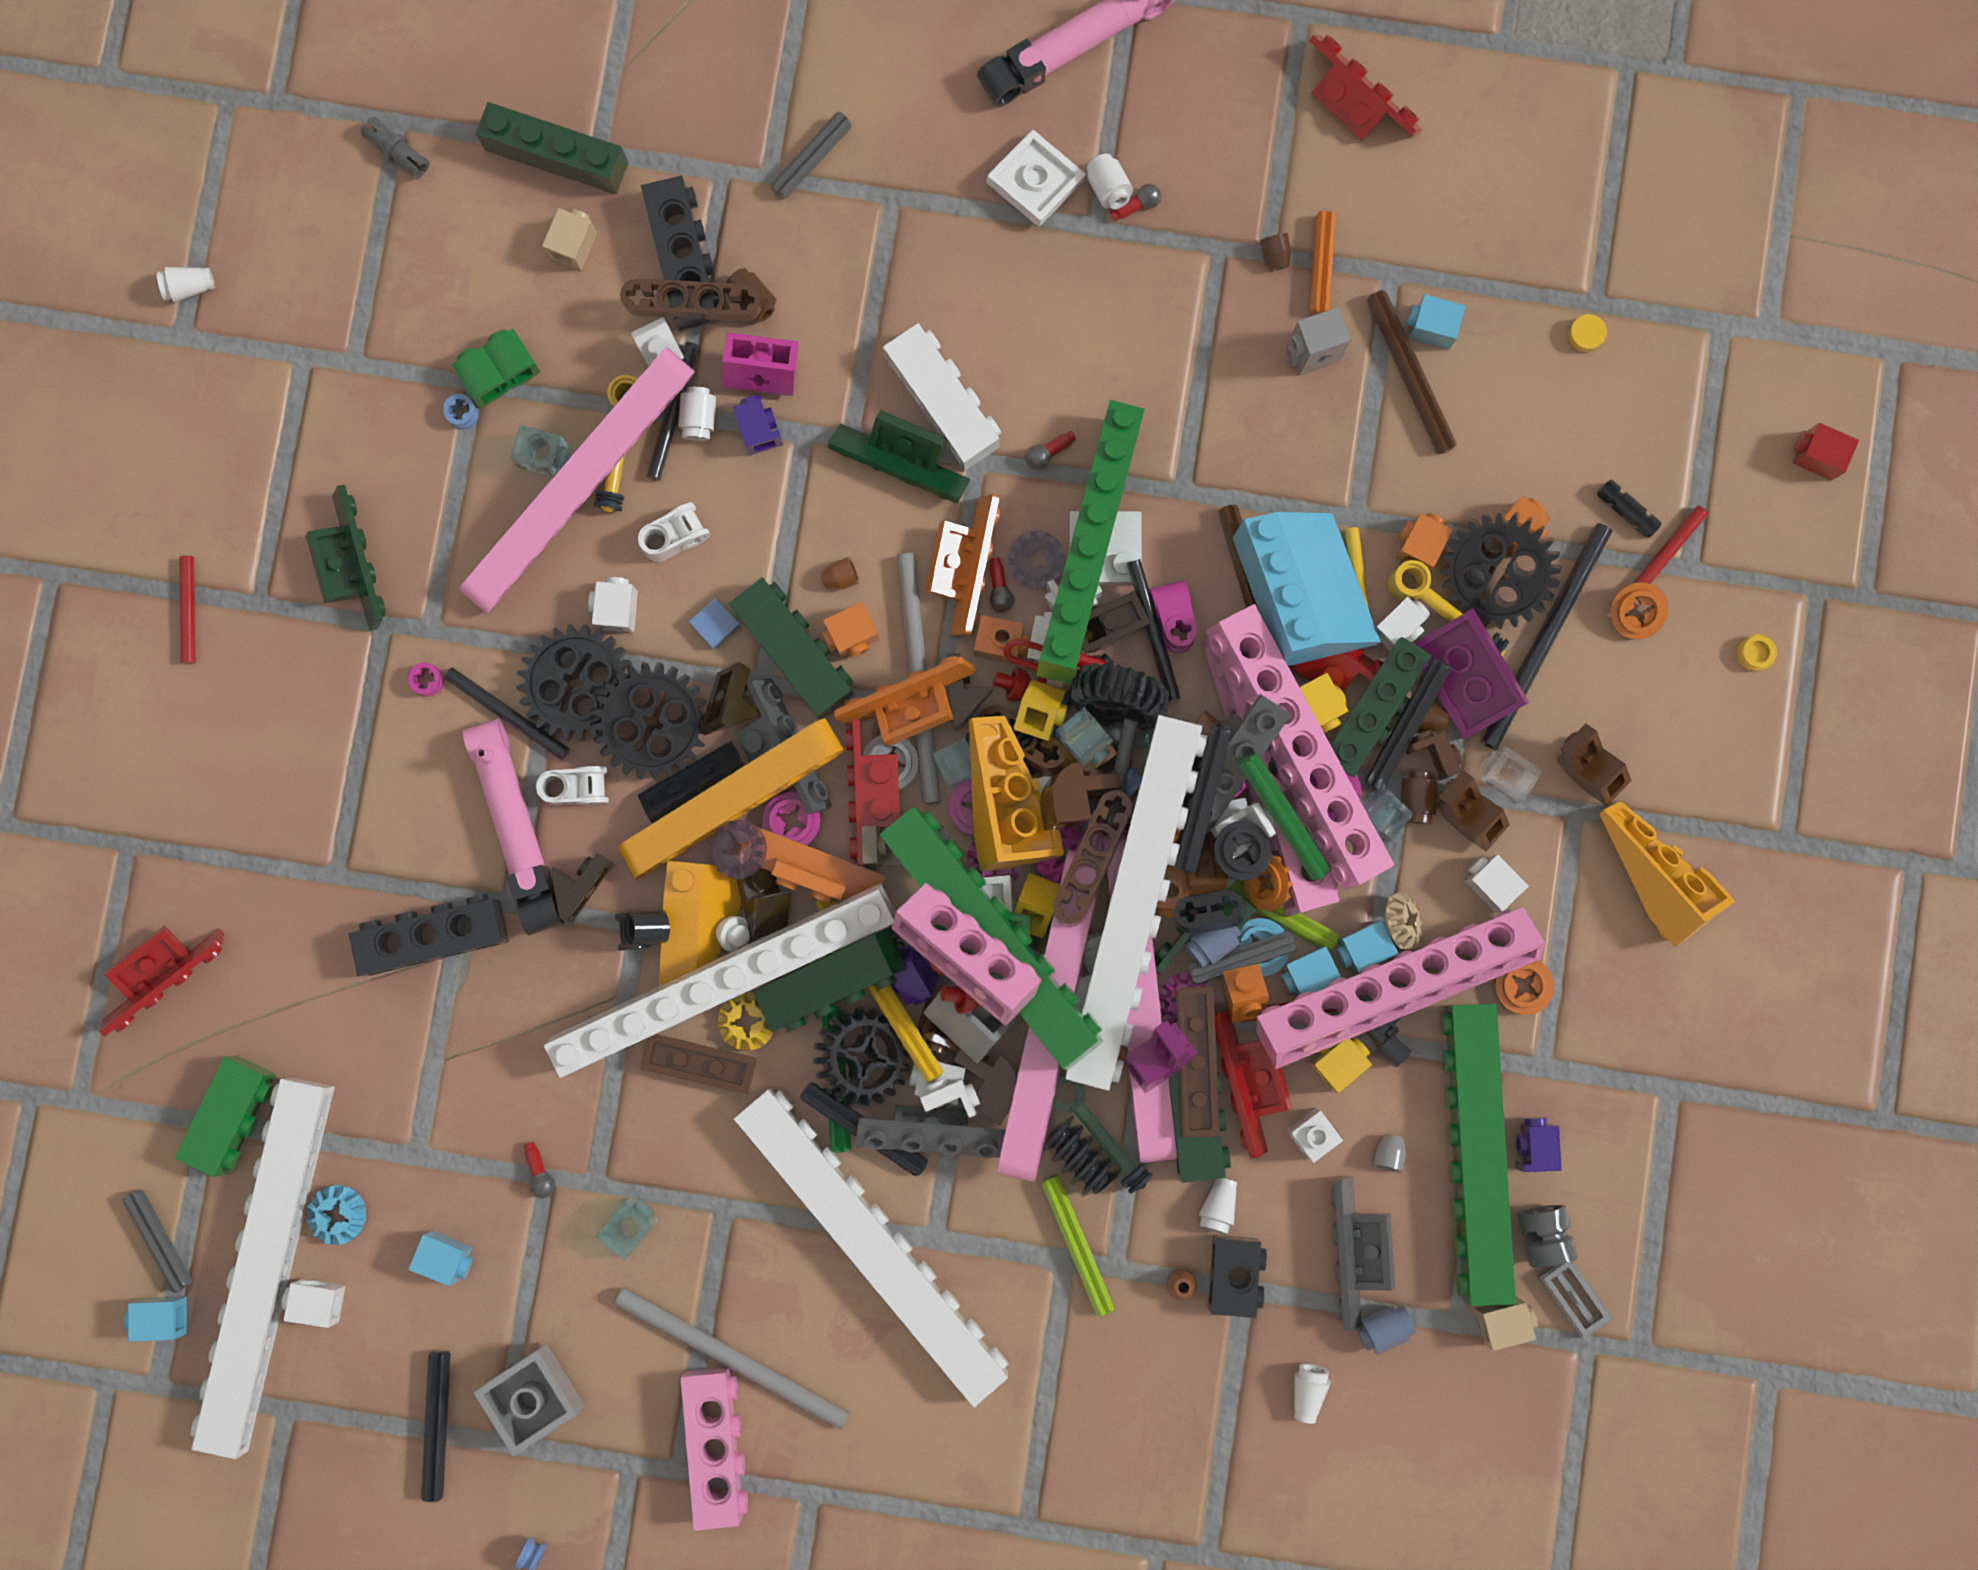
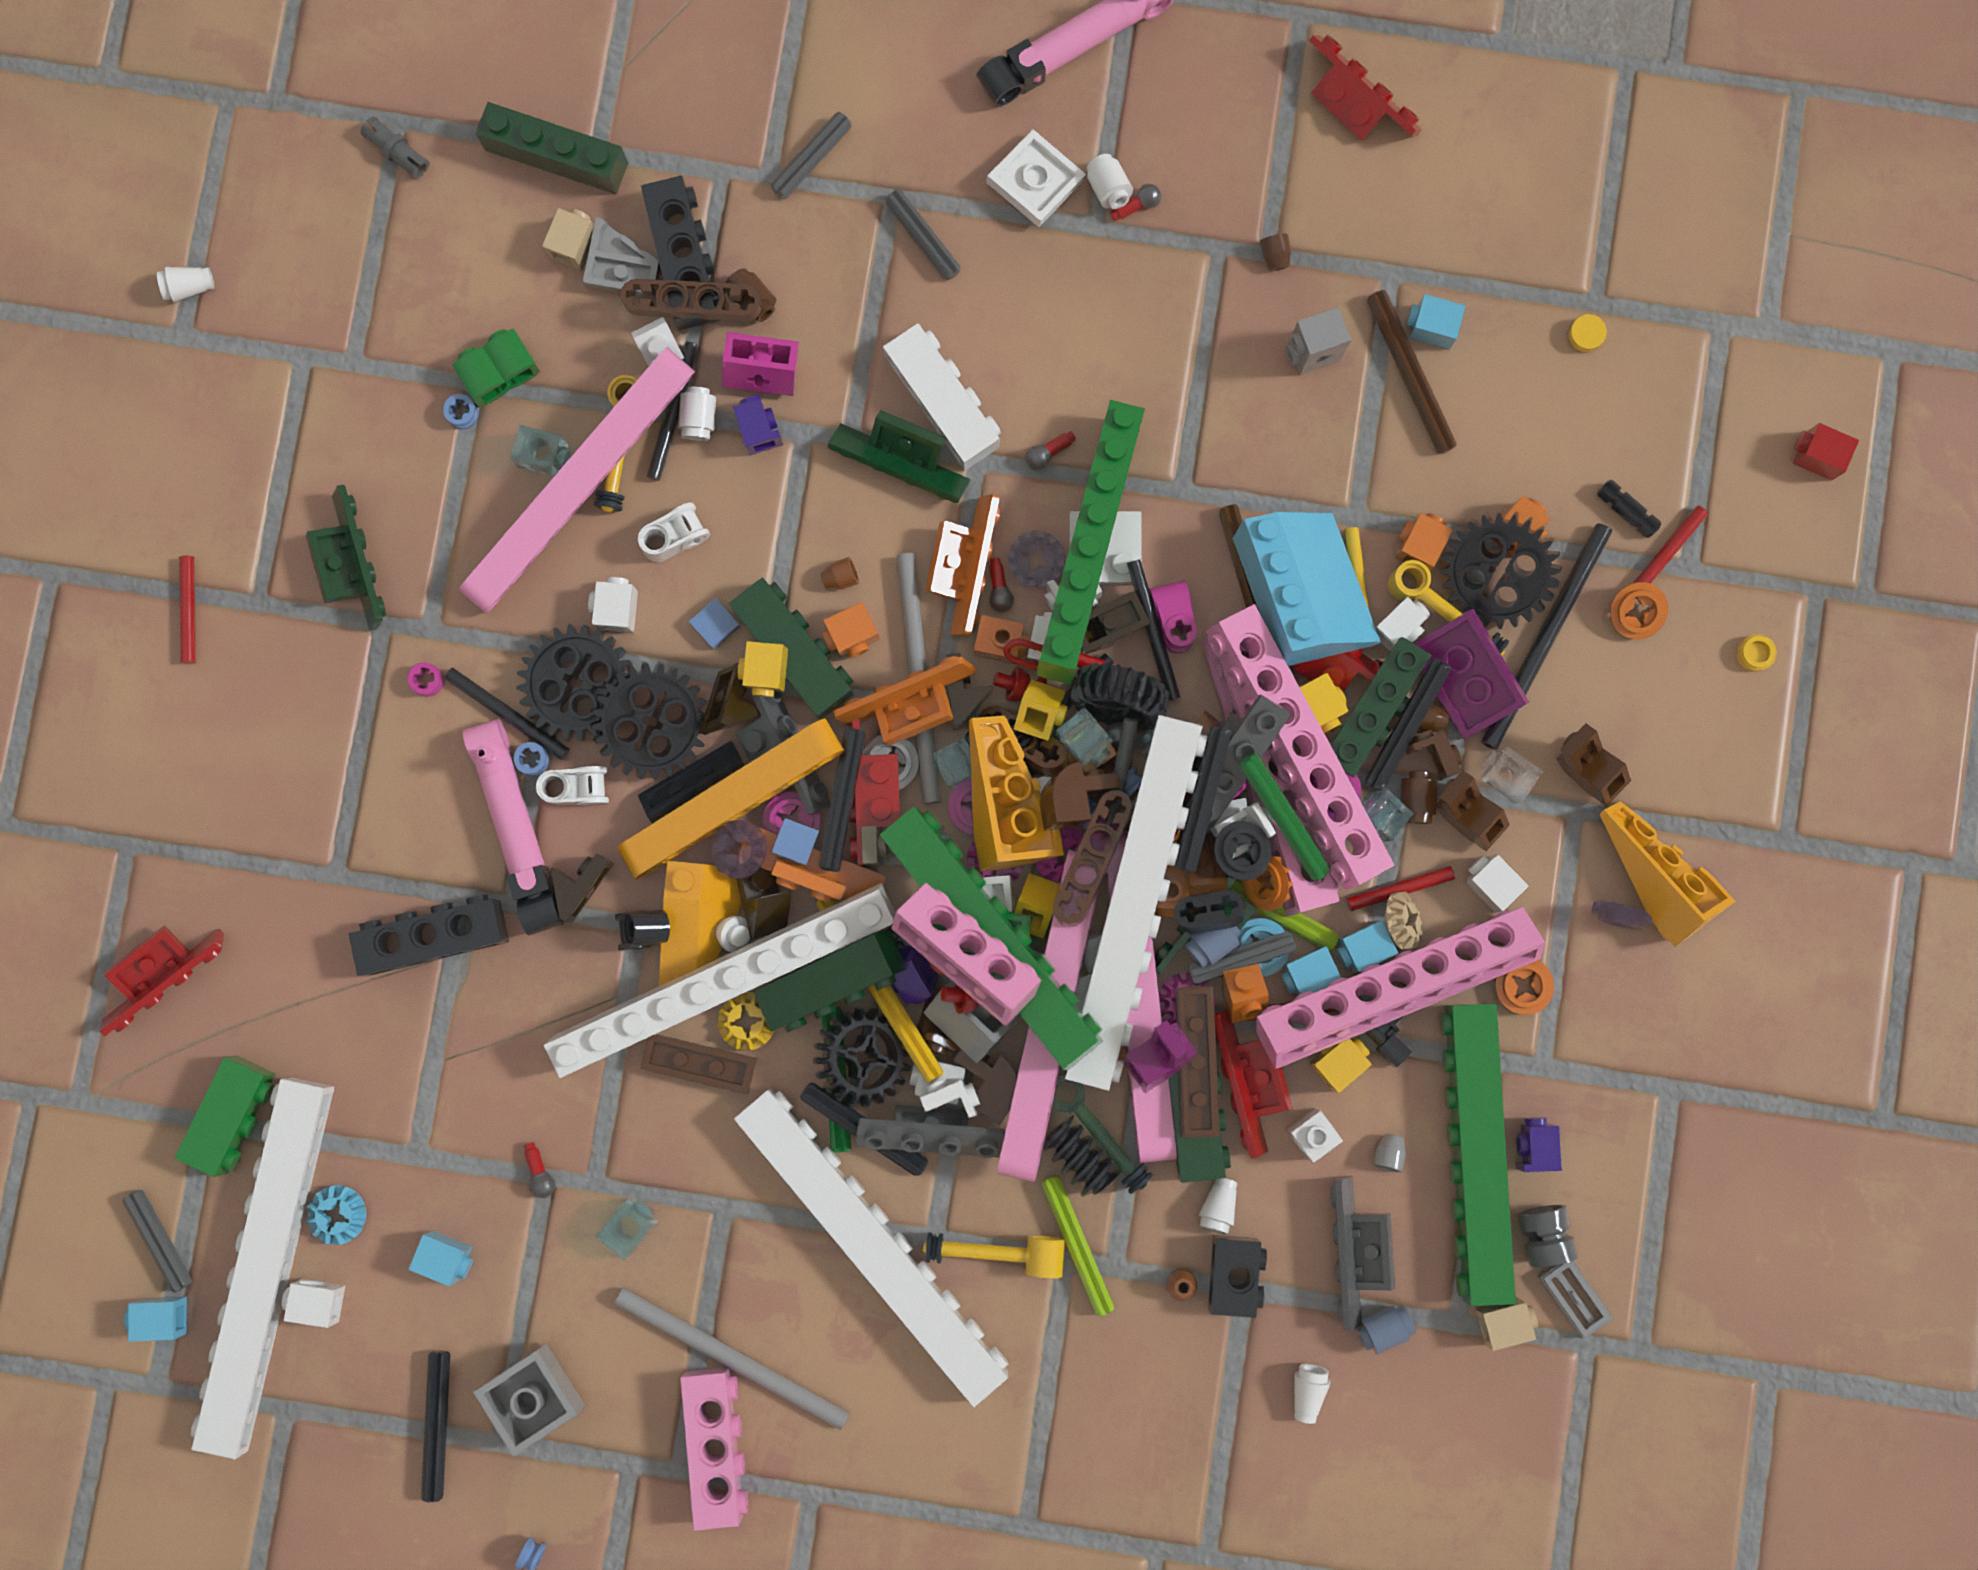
(525, 768): none -> medium blue bush
(616, 260): none -> light grey wing
(763, 668): none -> yellow brick
(795, 841): none -> medium blue tile
(842, 800): none -> black axle
(922, 234): none -> dark grey axle
(1042, 1256): none -> yellow piece
(1322, 262): orange axle -> none
(1408, 885): none -> red bar
(1621, 915): none -> gear

